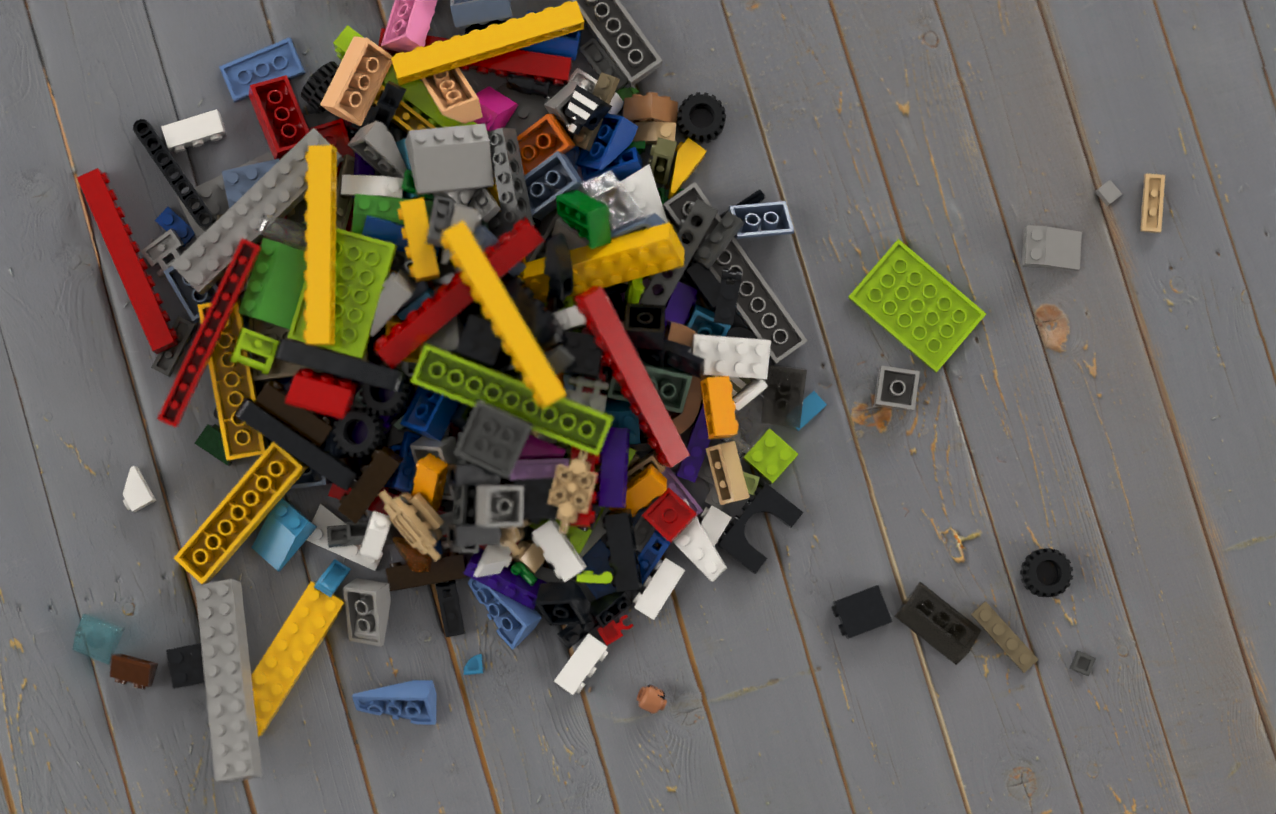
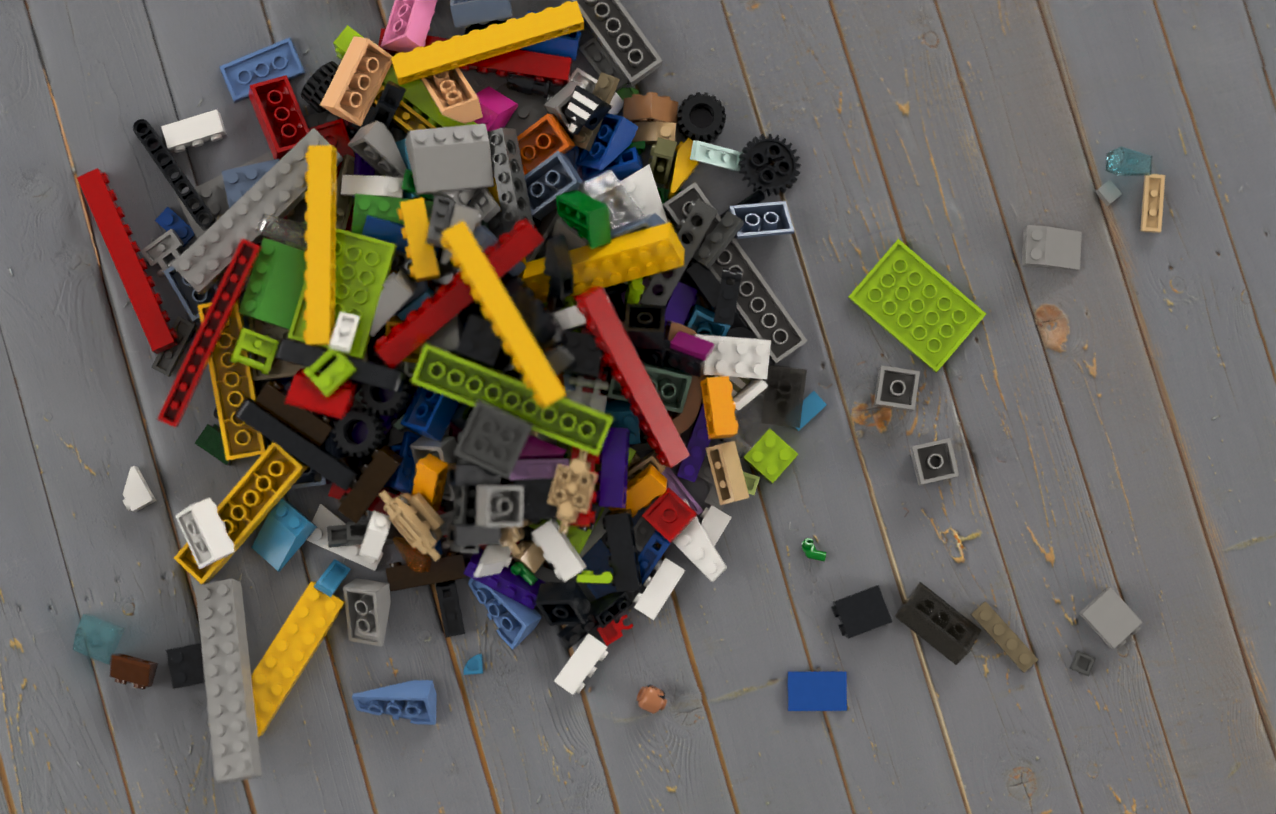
(205, 532): none -> white slope
(334, 375): none -> lime plate
(344, 332): none -> white plate
(692, 345): none -> magenta tile
(715, 155): none -> light aqua plate
(767, 501): black arch -> none
(778, 179): none -> black gear
(810, 550): none -> green arm
(817, 690): none -> blue tile
(934, 461): none -> light grey brick
(1062, 567): black tyre -> none
(1111, 618): none -> light grey brick
(1128, 162): none -> clear light blue slope

